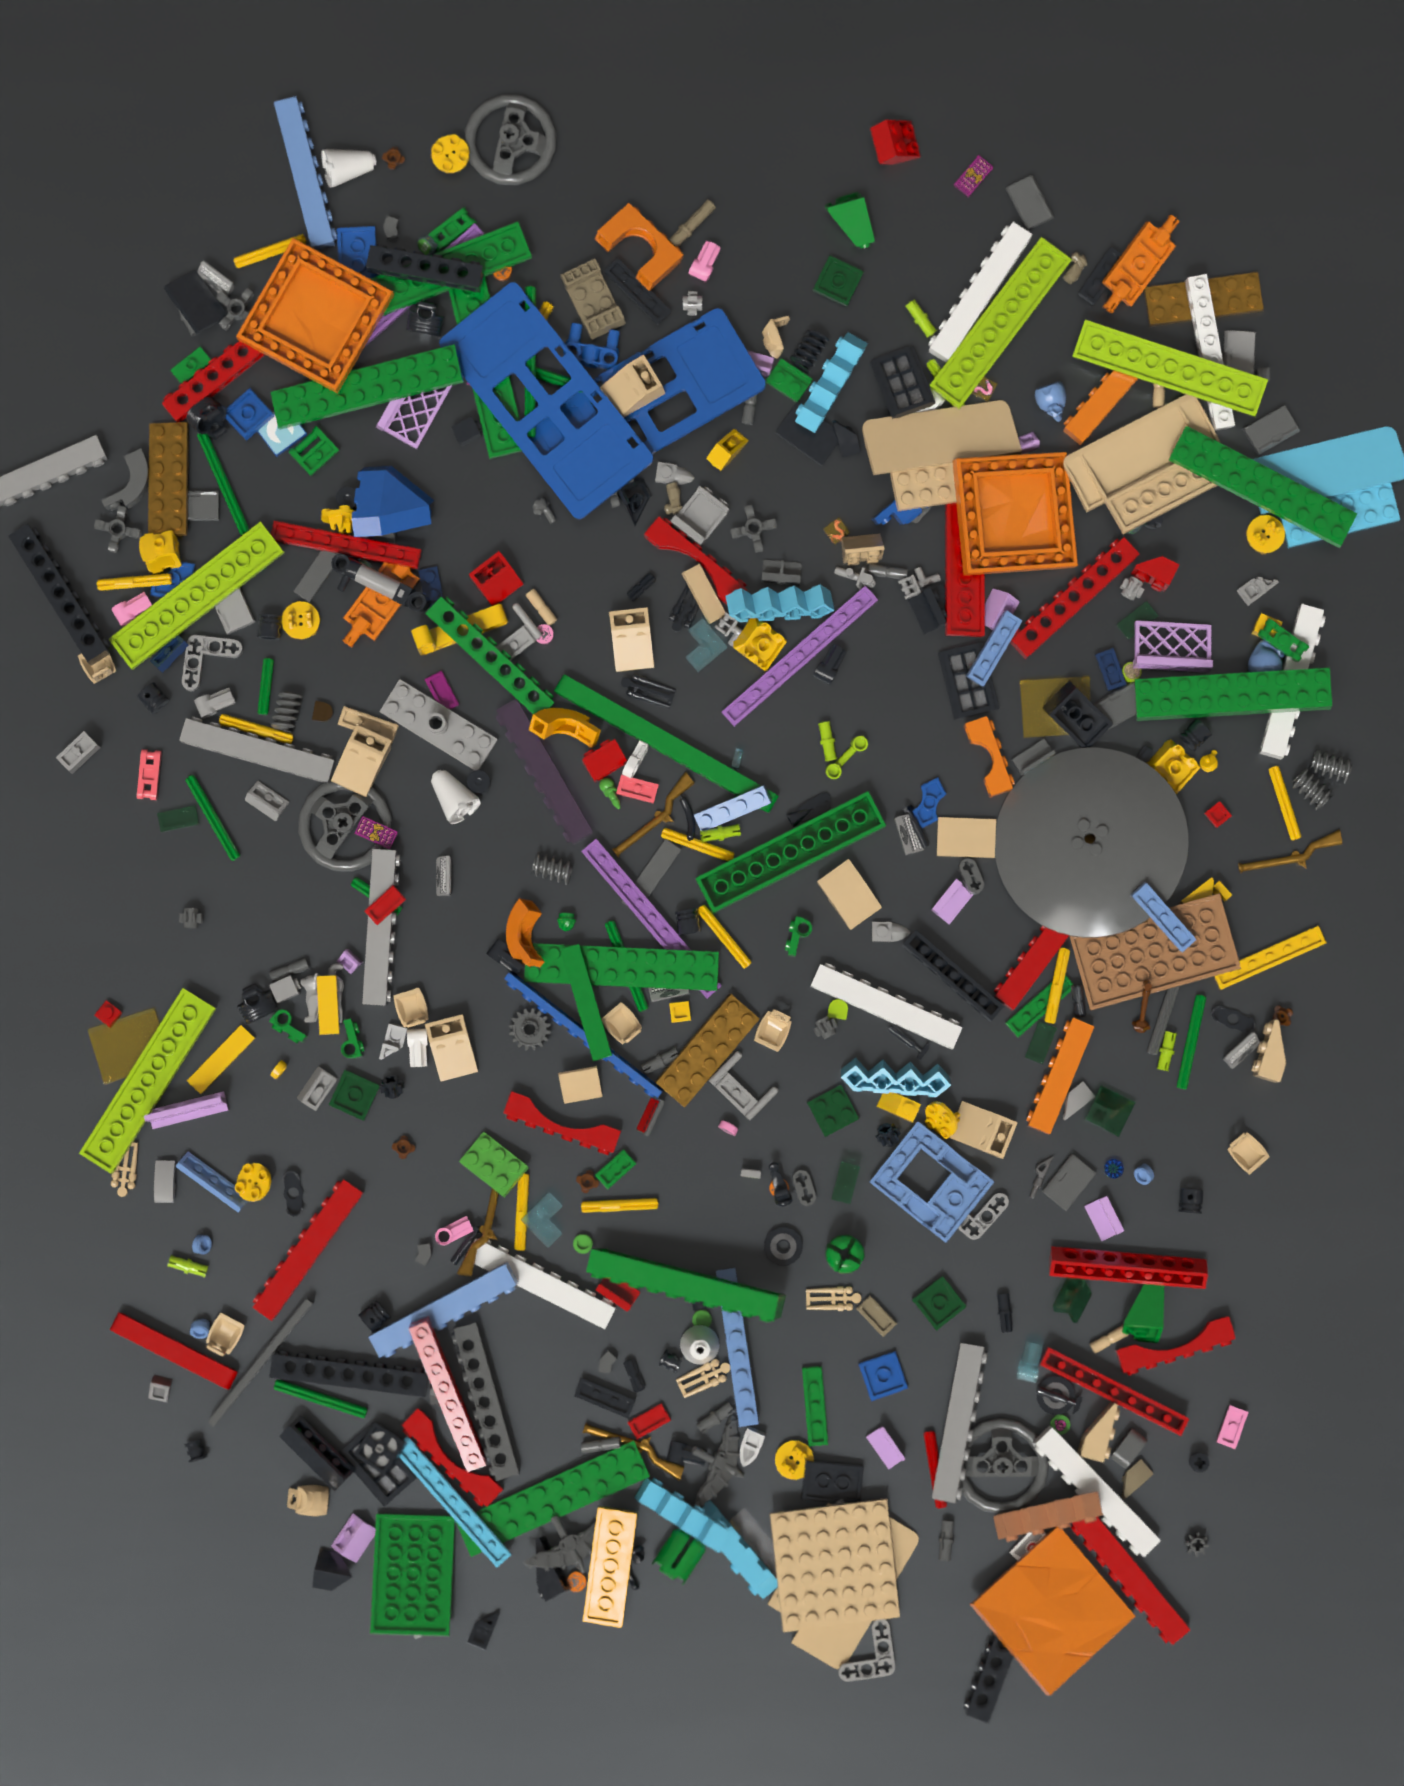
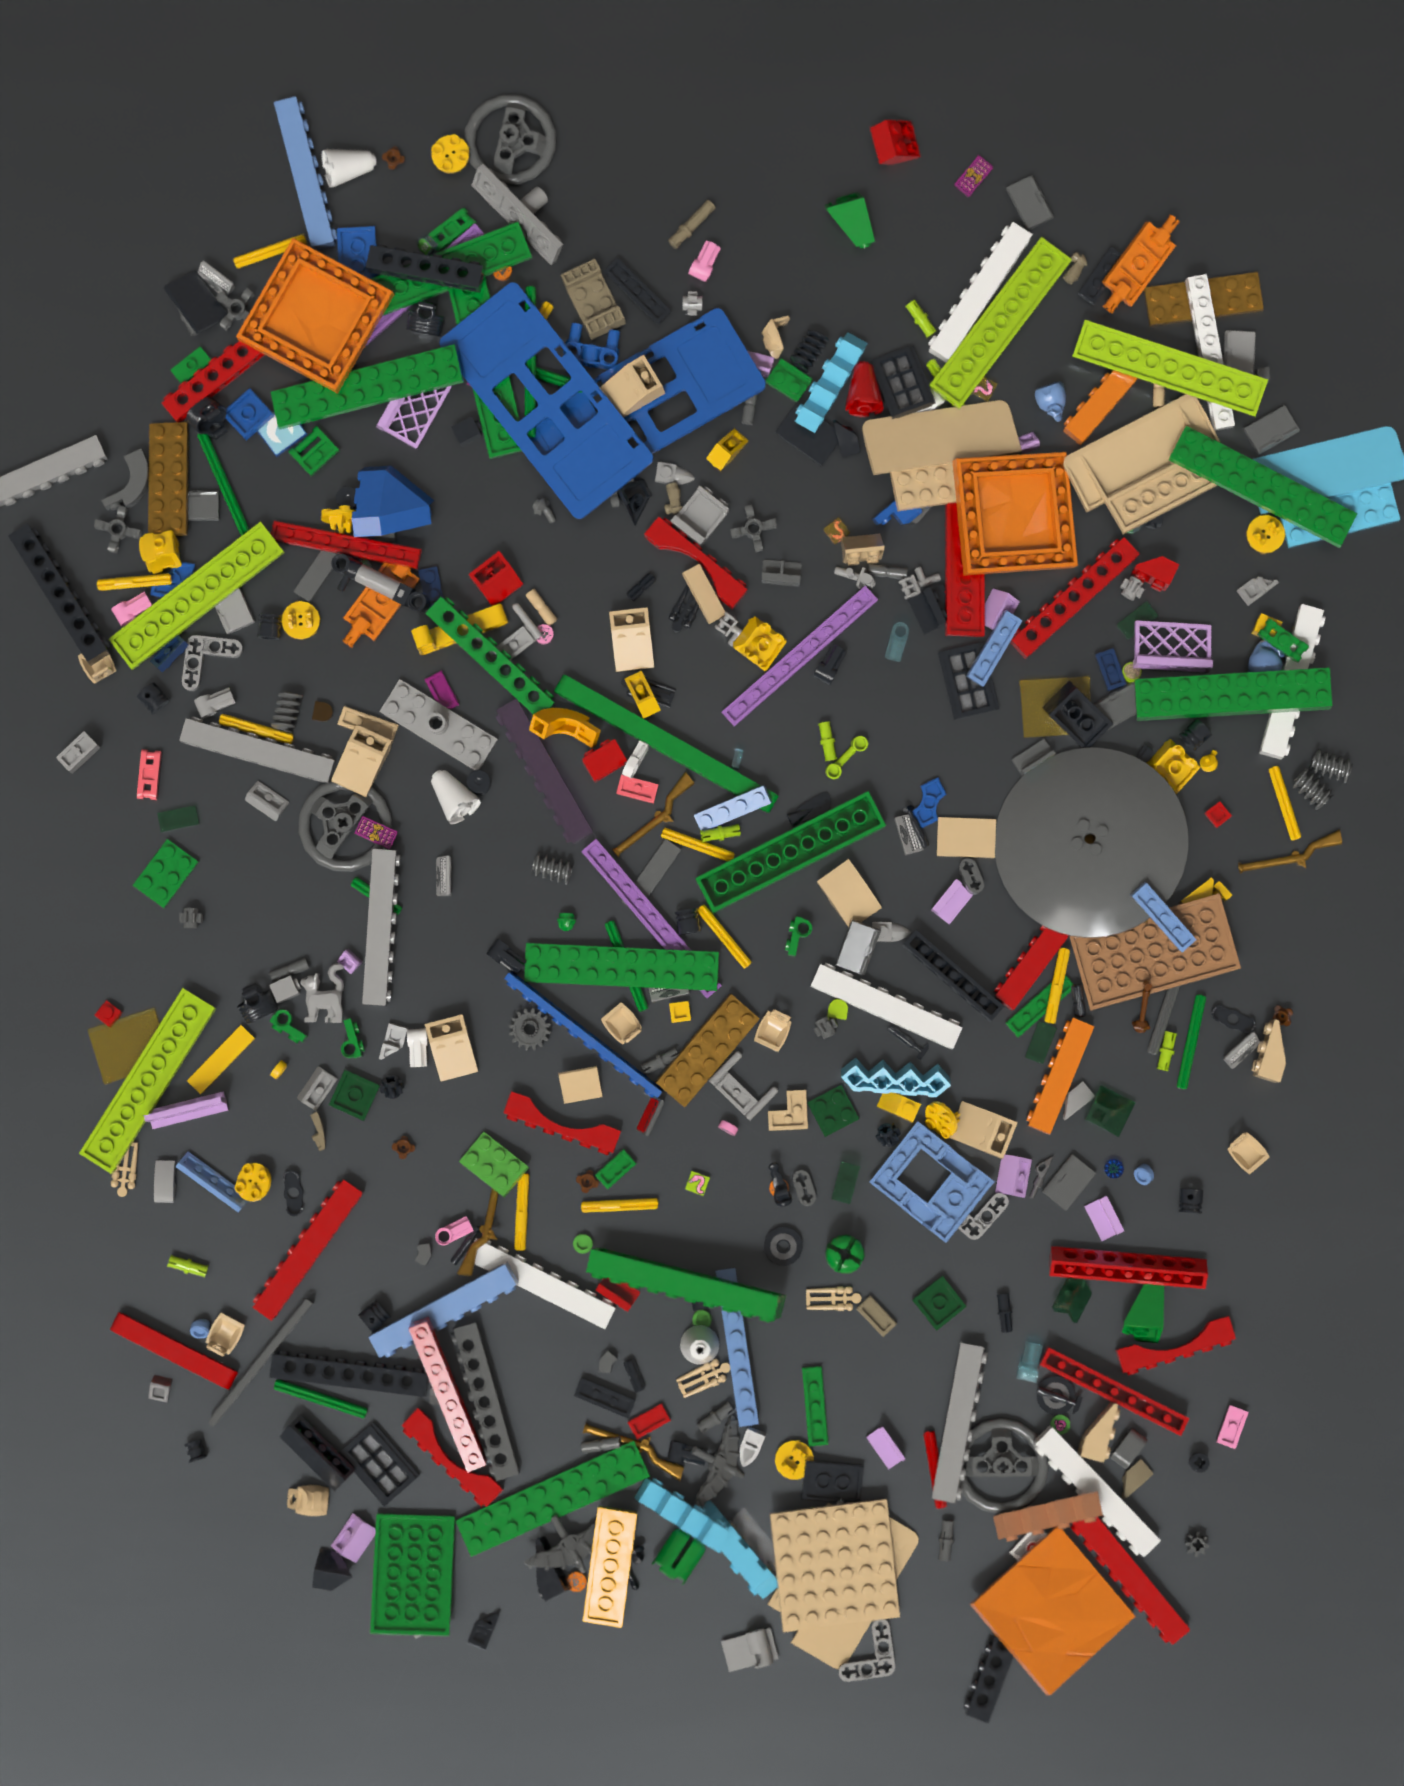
(165, 873): none -> green plate
(201, 1244): medium blue tile -> none
(212, 817): green axle -> none
(265, 686): green axle -> none
(319, 1138): none -> dark tan slope
(328, 1005): yellow tile -> none
(380, 1448): black piece -> none
(385, 905): red tile -> none
(390, 228): dark grey piece -> none
(411, 1007): tan piece -> none
(454, 1503): medium azure tile -> none
(519, 211): none -> light grey plate
(519, 931): orange arch -> none
(539, 1220): clear light blue plate -> none
(586, 1002): green tile -> none
(607, 786): bright green bar -> none
(631, 223): orange arch -> none
(642, 694): none -> yellow slope
(670, 1361): black bush -> none
(689, 816): black piece -> none
(697, 1183): none -> tile
(710, 645): clear light blue plate -> none
(750, 1173): light grey tile -> none
(752, 1649): none -> light grey piece
(790, 603): medium azure brick -> none
(794, 1117): none -> tan plate
(838, 281): dark green plate -> none
(858, 947): none -> piece
(864, 392): none -> red cone
(883, 1376): blue tile -> none
(896, 644): none -> clear light blue piece
(981, 733): orange arch -> none
(1013, 1176): none -> lavender panel
(1106, 1340): tan piece -> none
(1273, 956): yellow tile -> none

